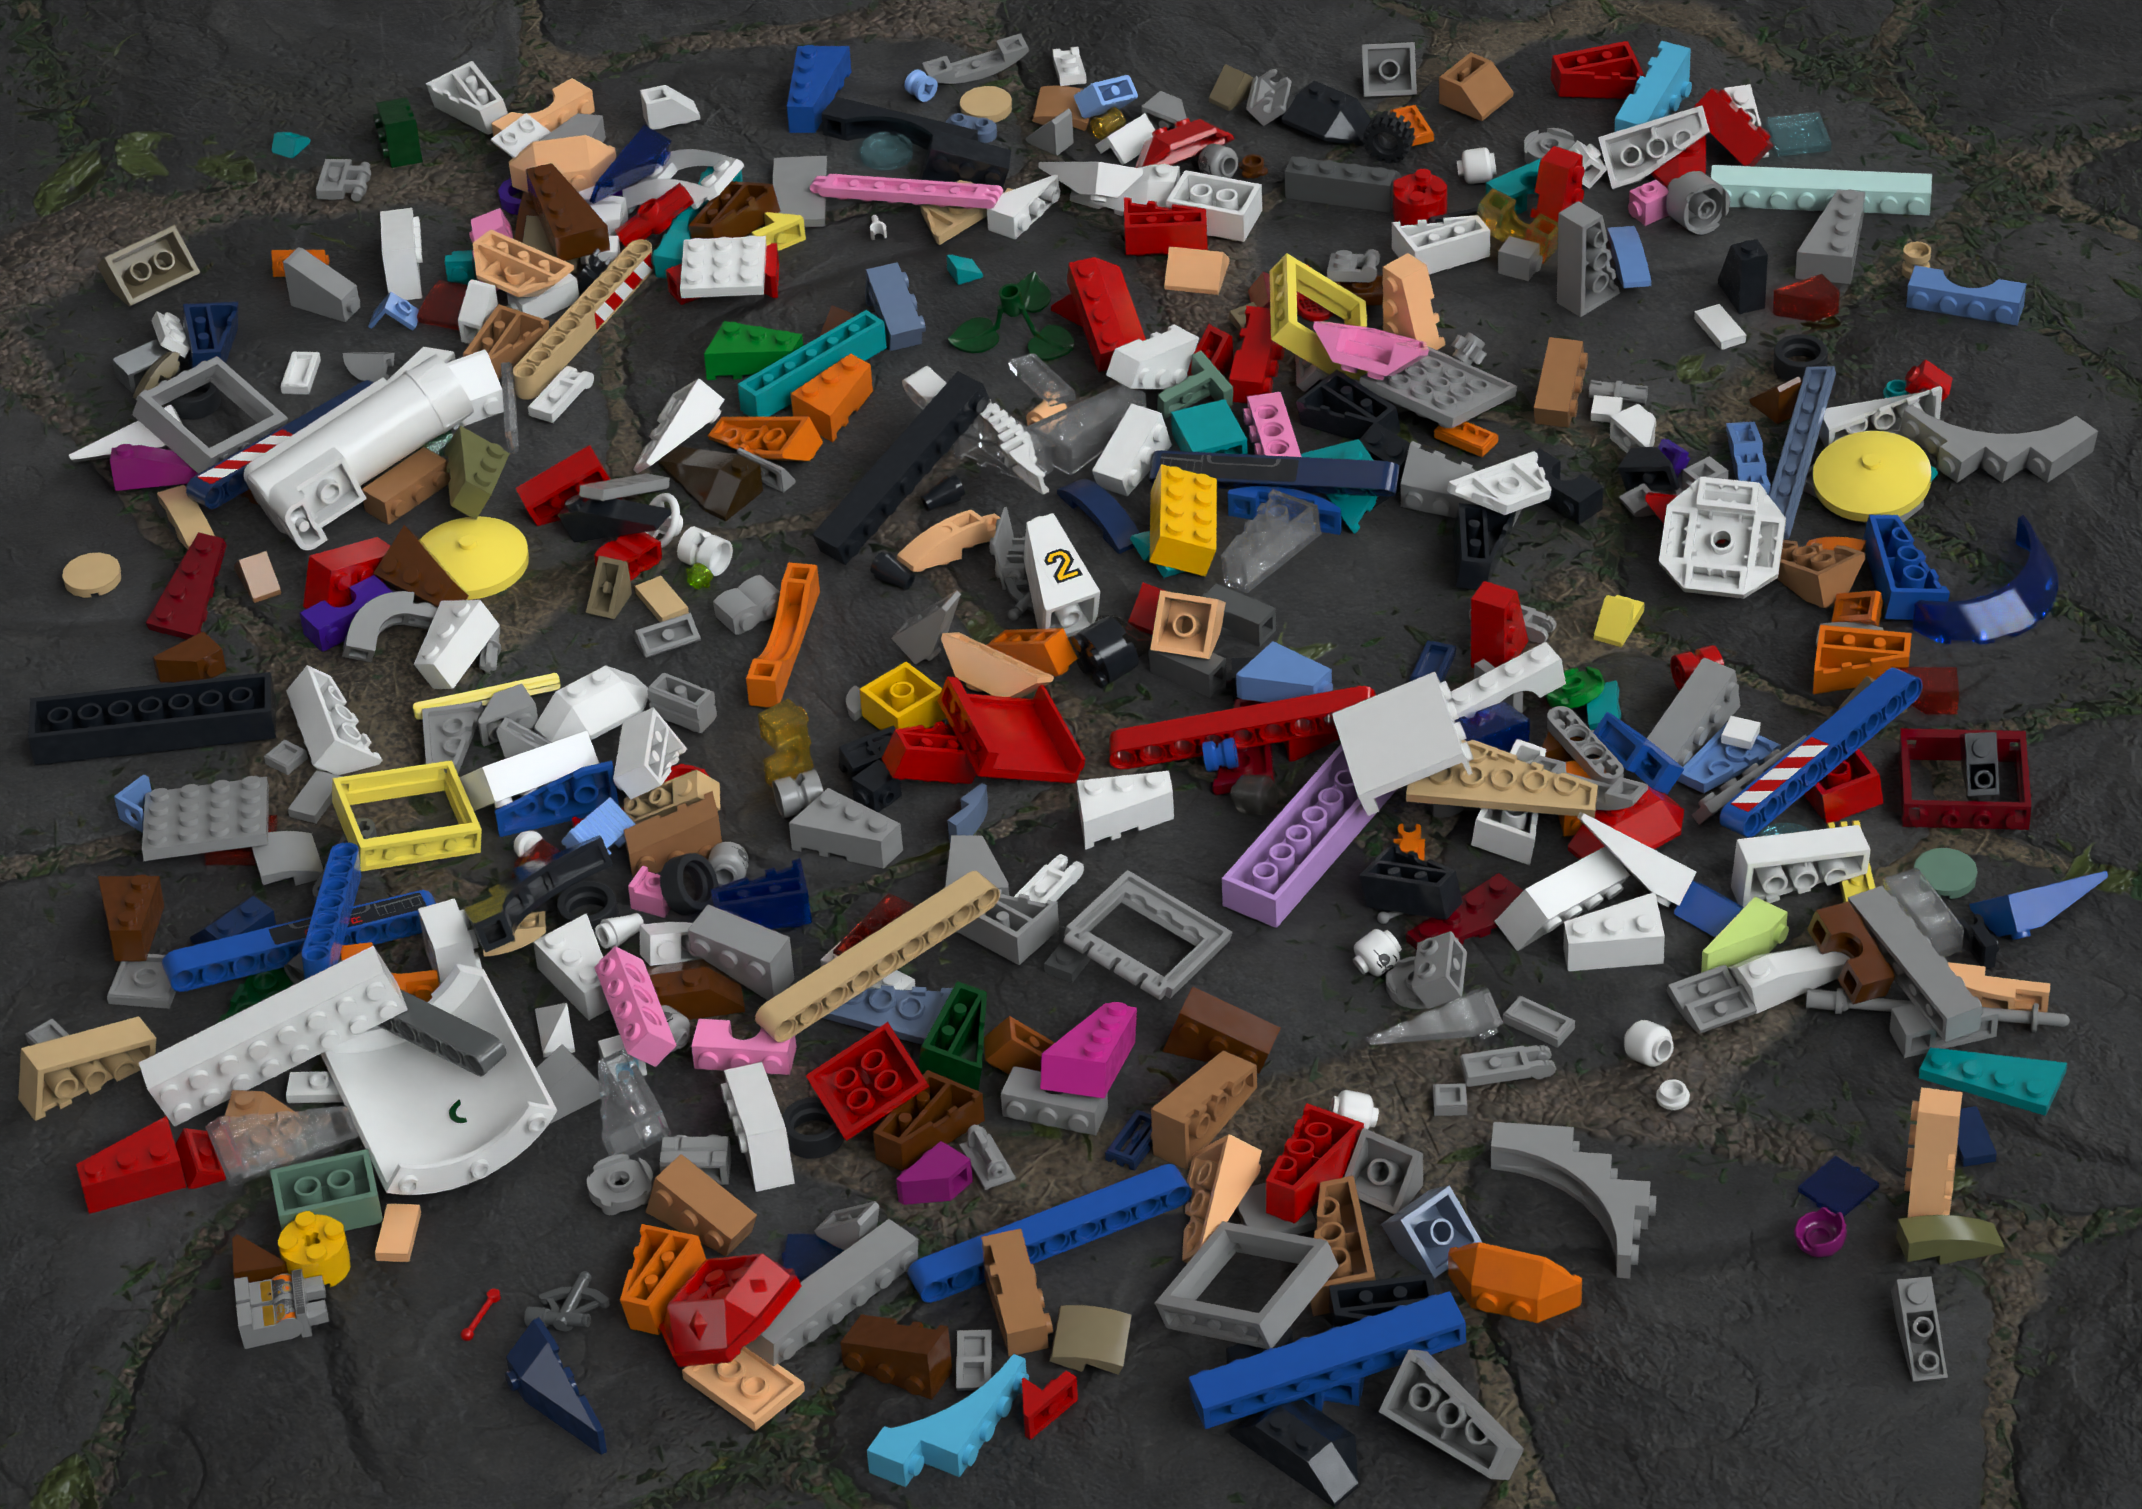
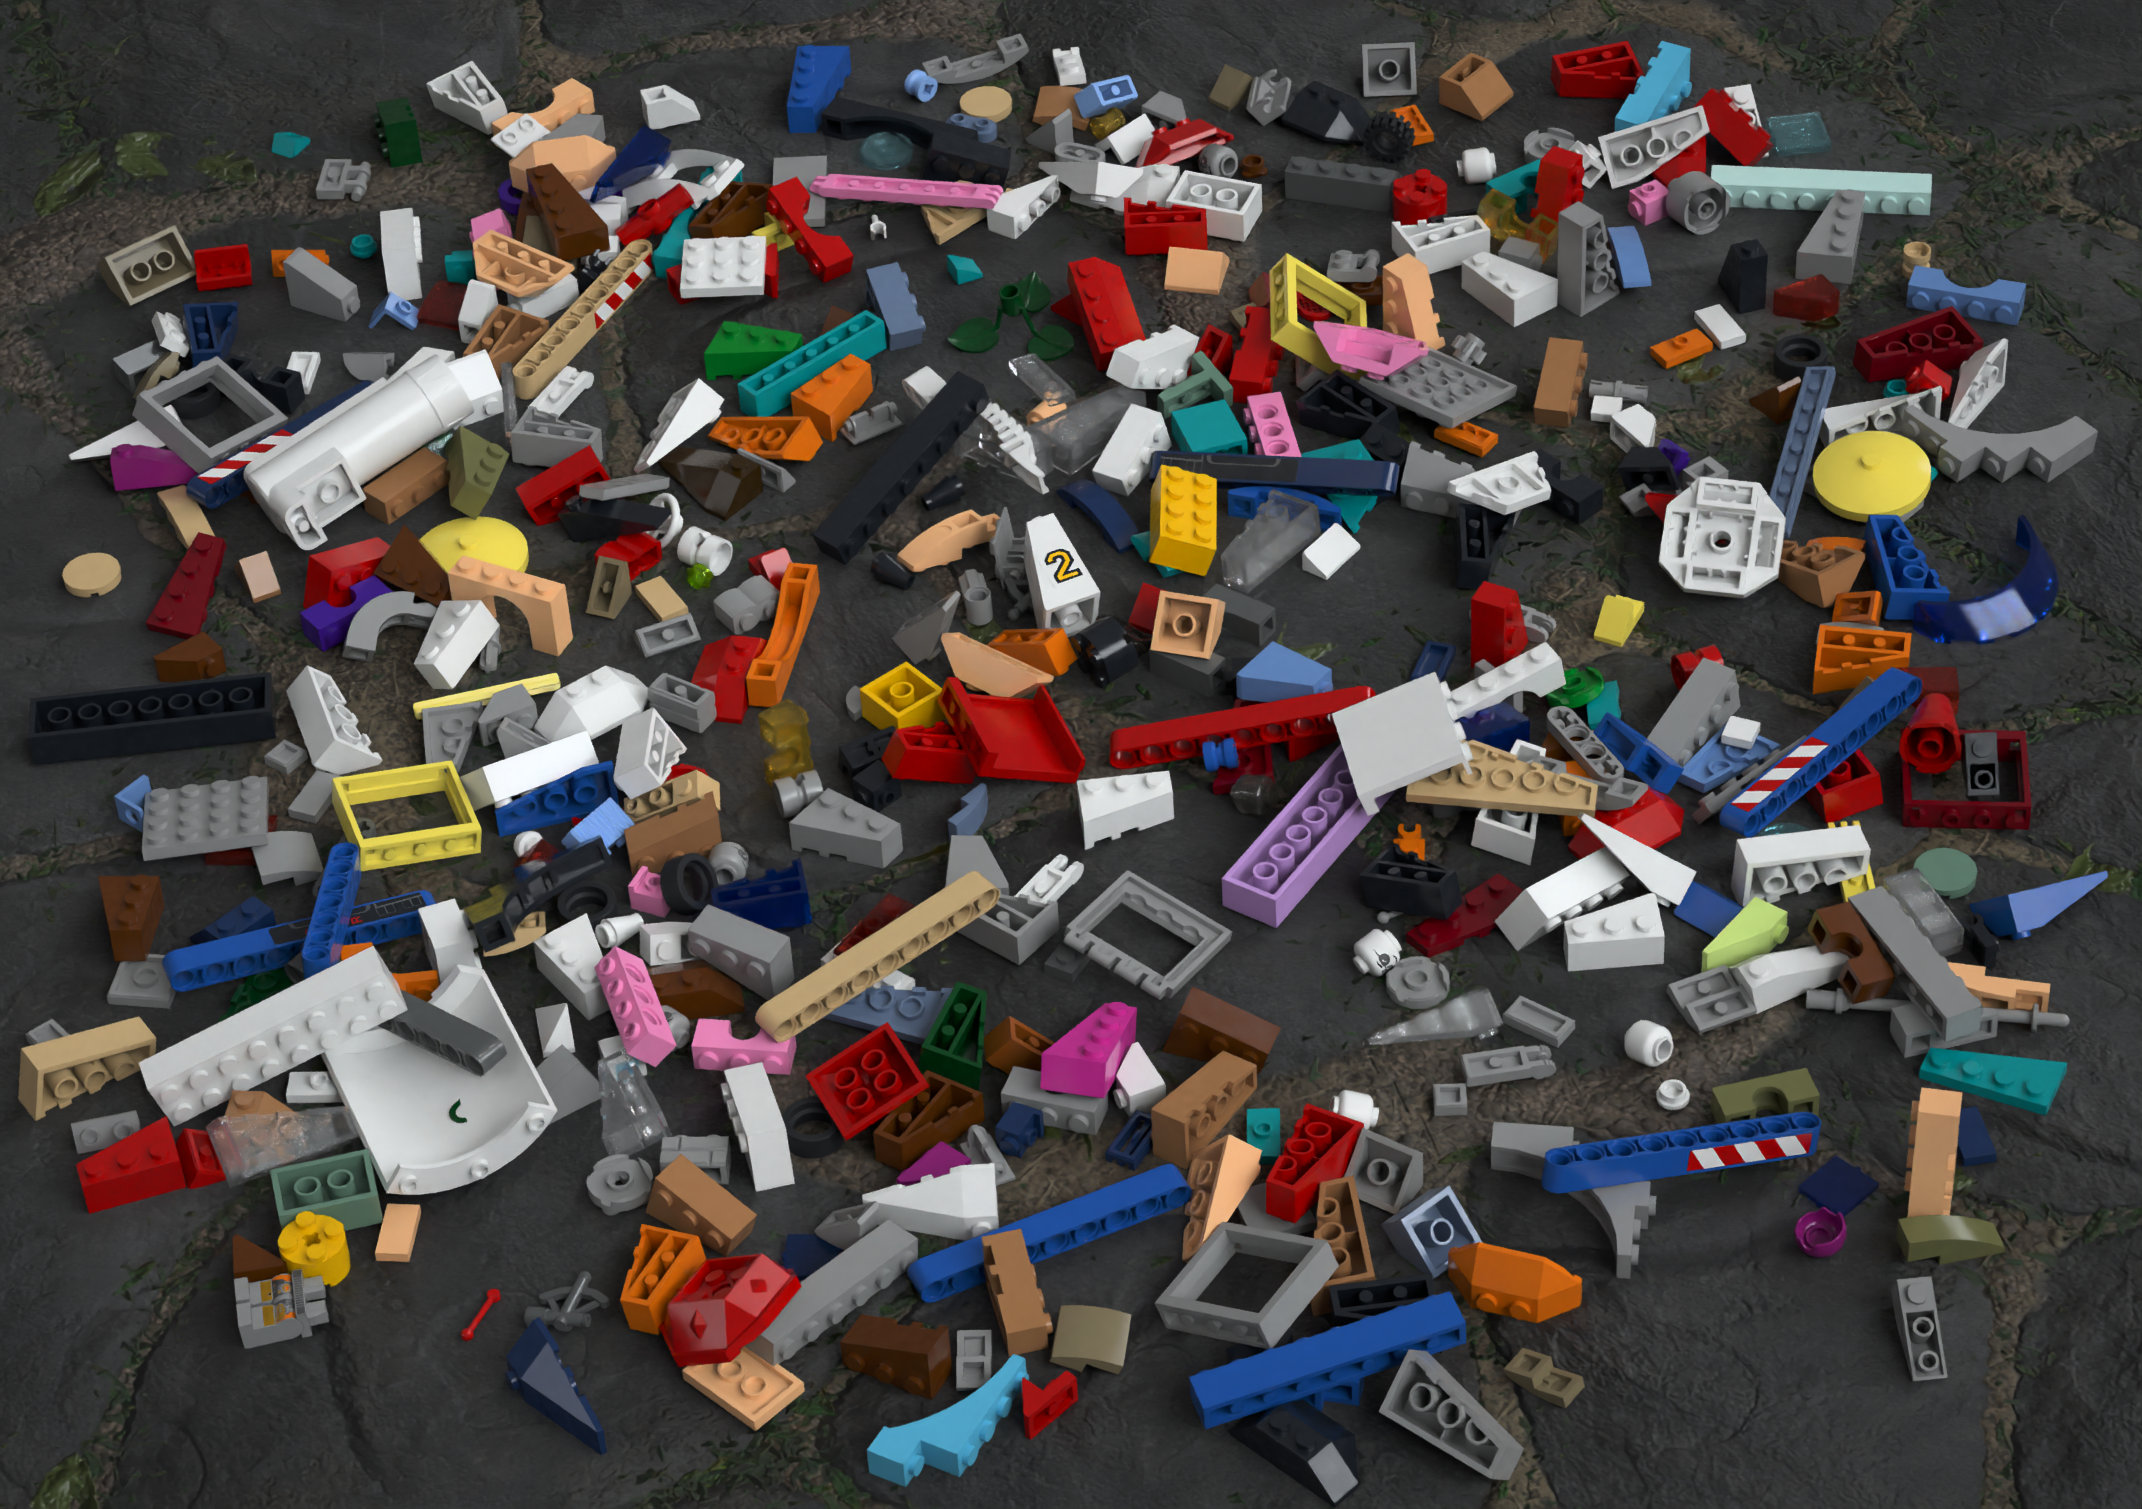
(104, 1131): none -> light grey hinge
(223, 267): none -> red bracket
(280, 387): none -> black arch
(363, 246): none -> teal plate
(539, 599): none -> light nougat arch
(548, 440): none -> light grey wedge
(724, 671): none -> red wedge
(771, 565): none -> slope
(825, 254): none -> red arch
(864, 427): none -> light grey hinge
(944, 1206): none -> white wedge
(976, 597): none -> light grey piece
(1019, 1129): none -> dark blue brick
(1078, 153): none -> light grey plate
(1138, 1083): none -> white slope
(1264, 1133): none -> teal plate
(1329, 552): none -> white slope
(1439, 970): light grey brick -> none
(1508, 288): none -> white wedge
(1539, 1376): none -> dark tan slope
(1680, 1152): none -> blue beam
(1681, 348): none -> orange plate
(1747, 453): medium blue slope -> none
(1779, 1092): none -> olive arch
(1931, 736): none -> red cone
(1938, 337): none -> dark red wedge
(1979, 382): none -> white wedge

